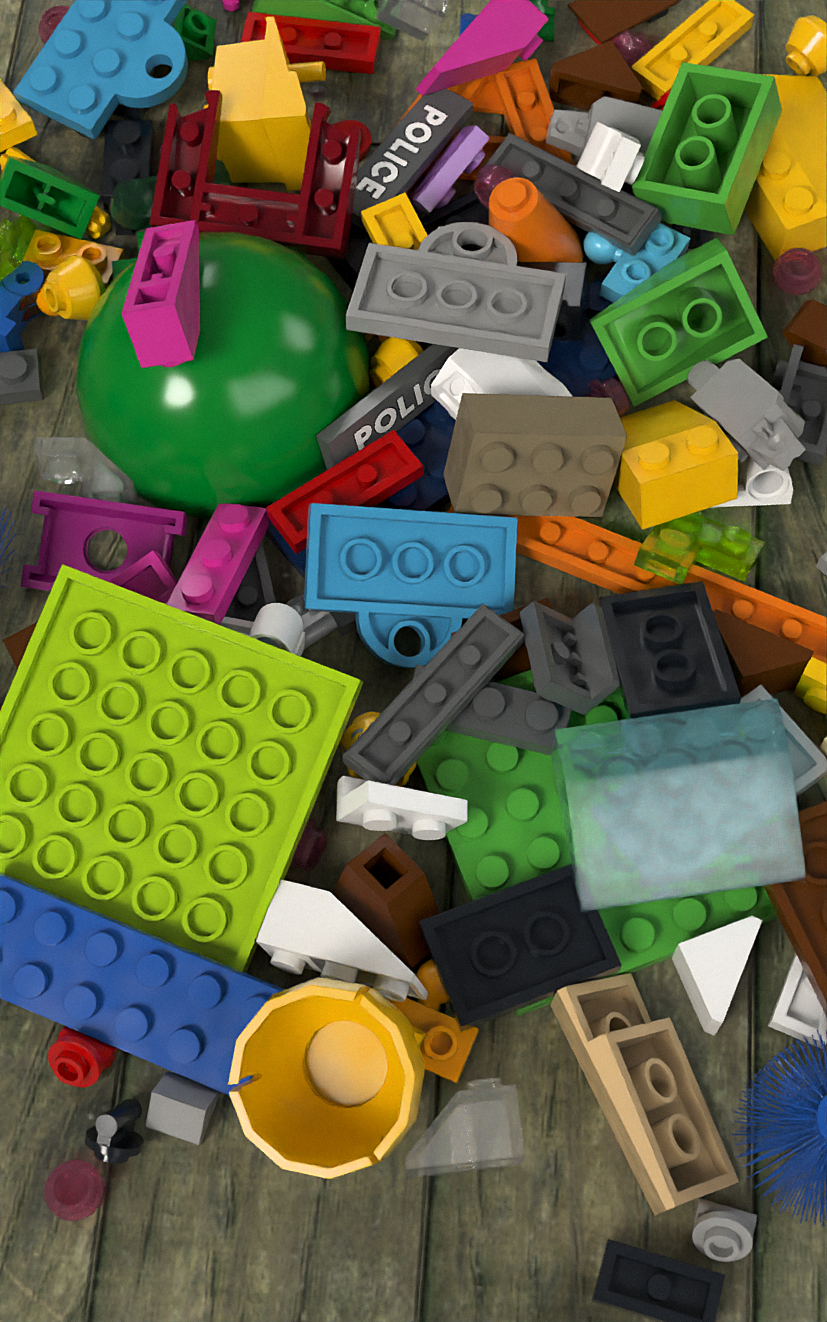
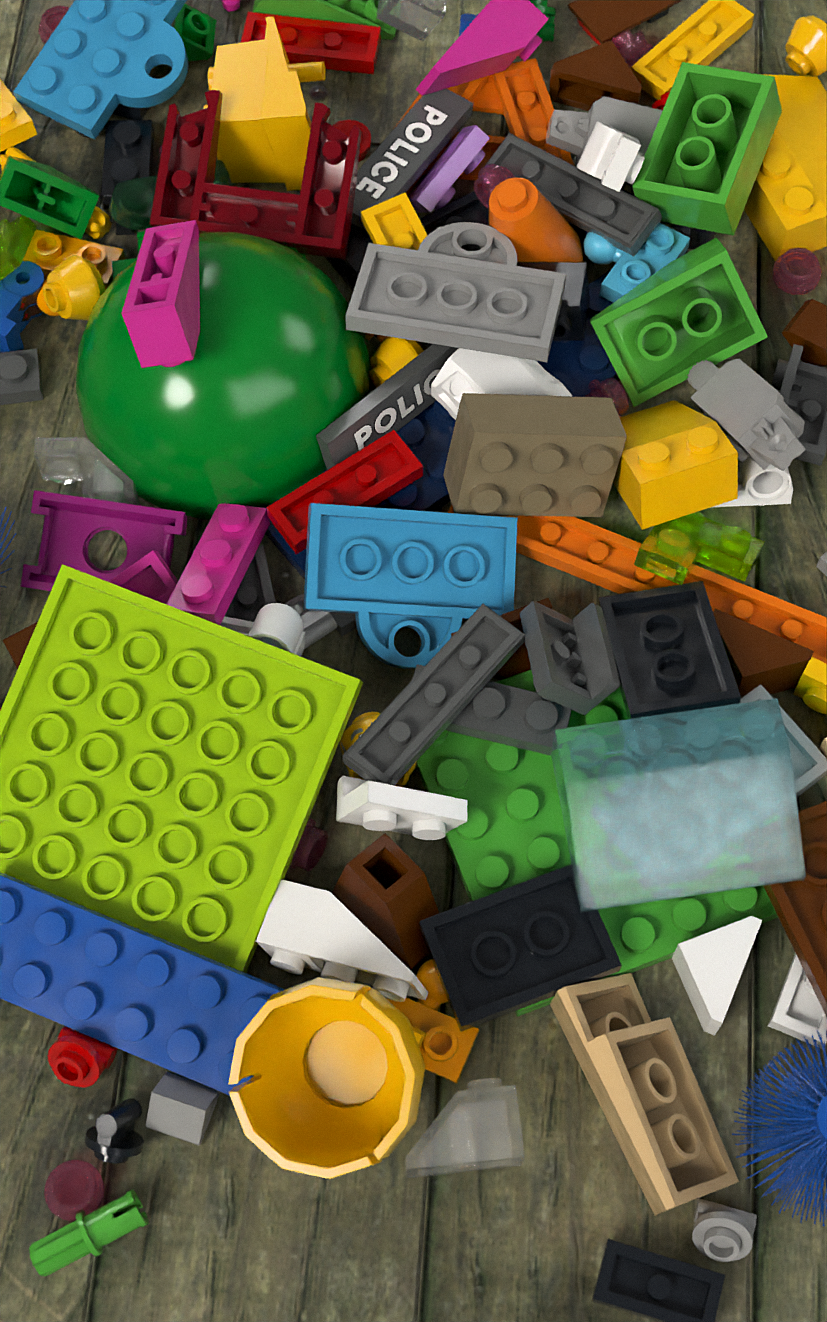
(88, 1234): none -> bright green axle

